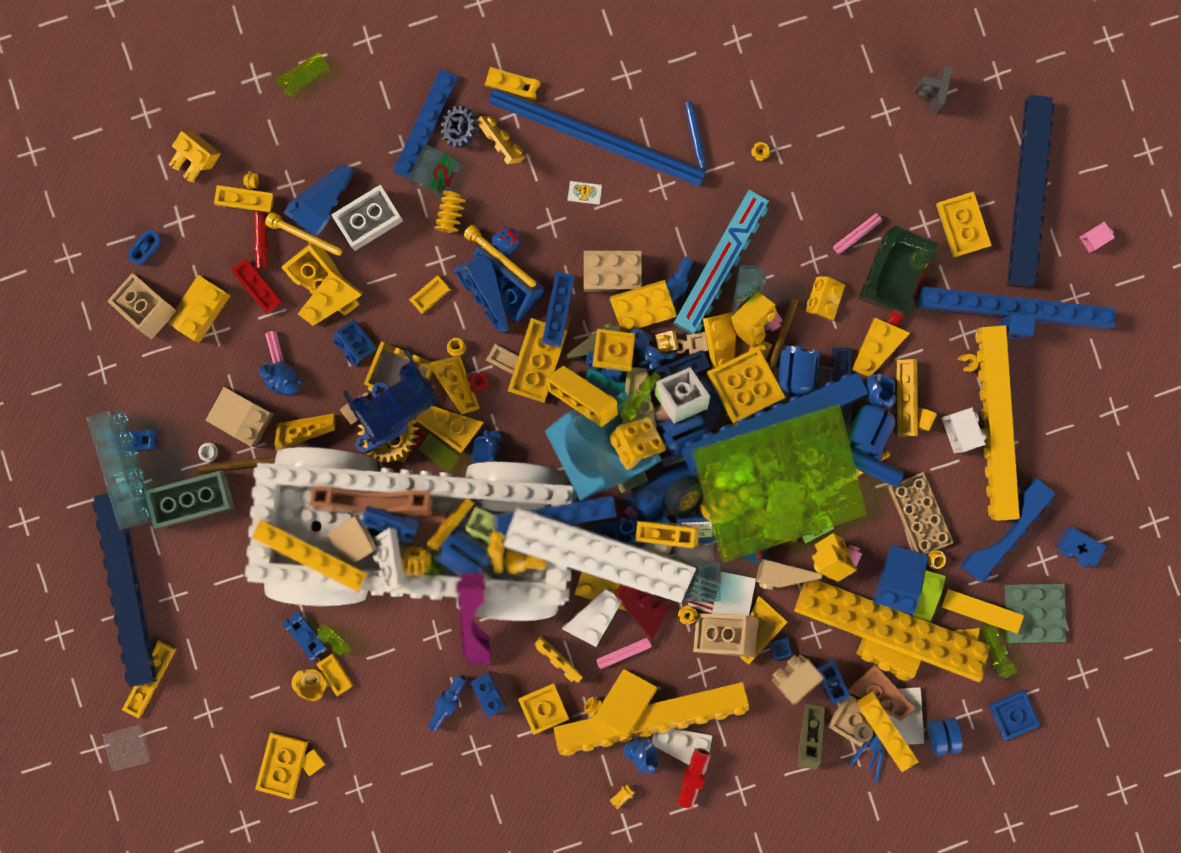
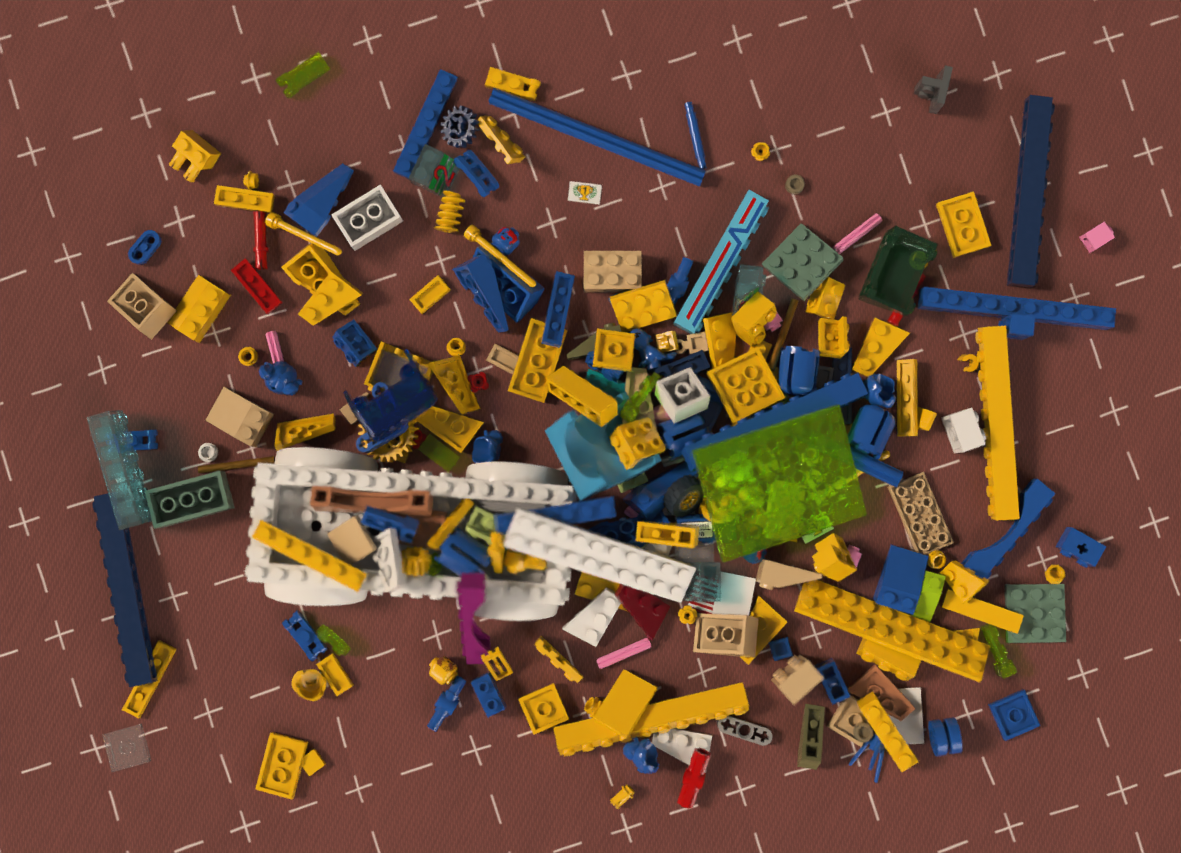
(242, 356): none -> yellow plate
(443, 670): none -> yellow head
(477, 172): none -> blue plate
(492, 656): none -> yellow tile
(729, 730): none -> light grey beam
(794, 184): none -> dark tan tile
(802, 262): none -> sand green plate
(833, 337): none -> yellow bracket
(963, 580): none -> yellow wing
(1055, 574): none -> yellow tile

